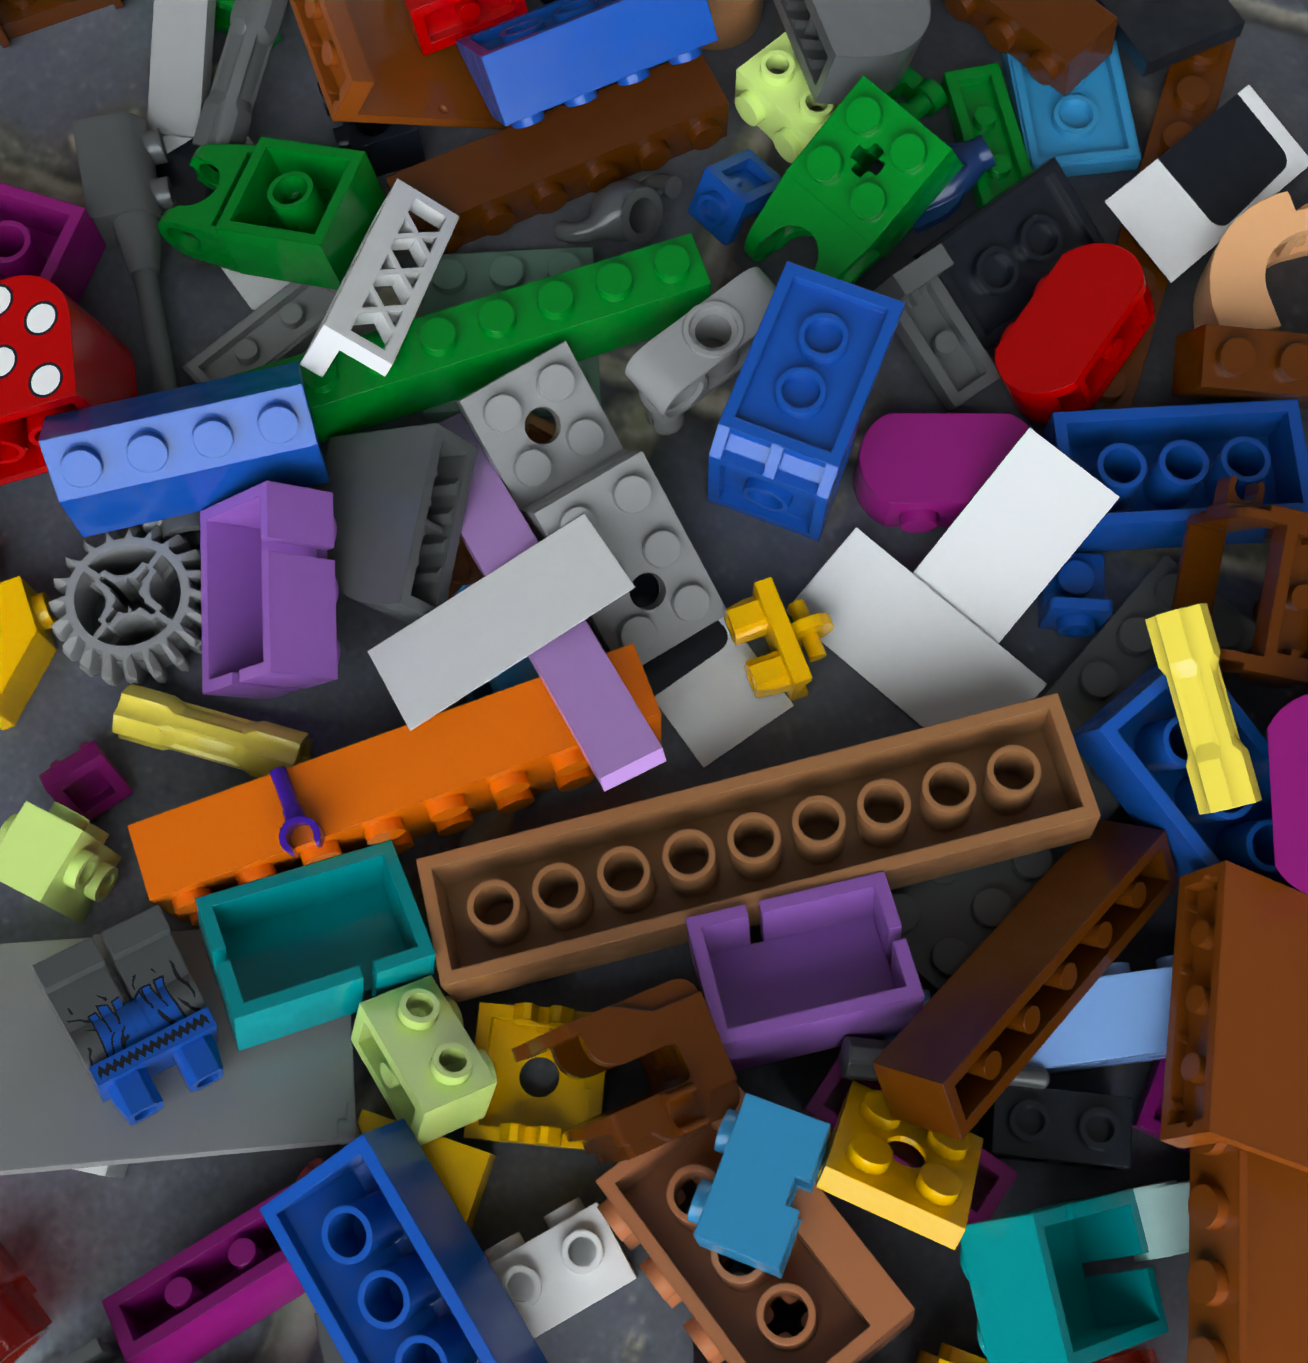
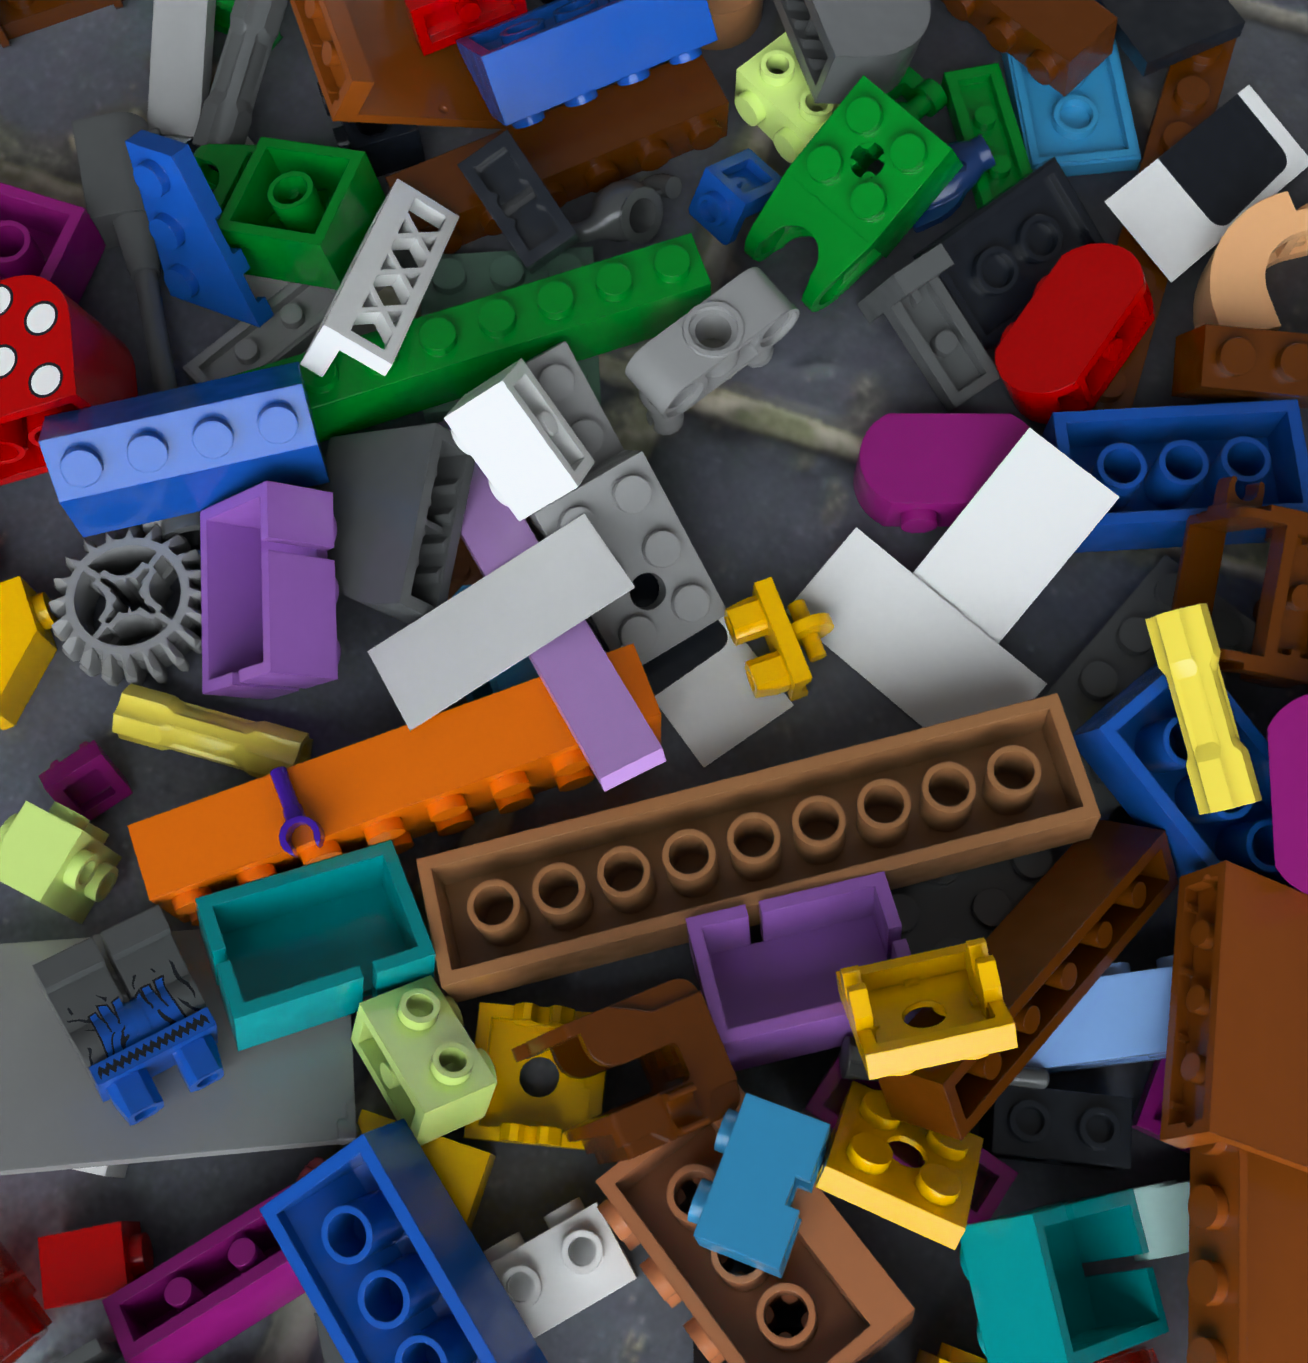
(92, 1262): none -> red brick
(183, 223): none -> blue wing
(519, 202): none -> black brick
(519, 440): none -> white brick
(800, 400): blue bracket -> none
(954, 982): none -> yellow piece
(1076, 598): blue bracket -> none

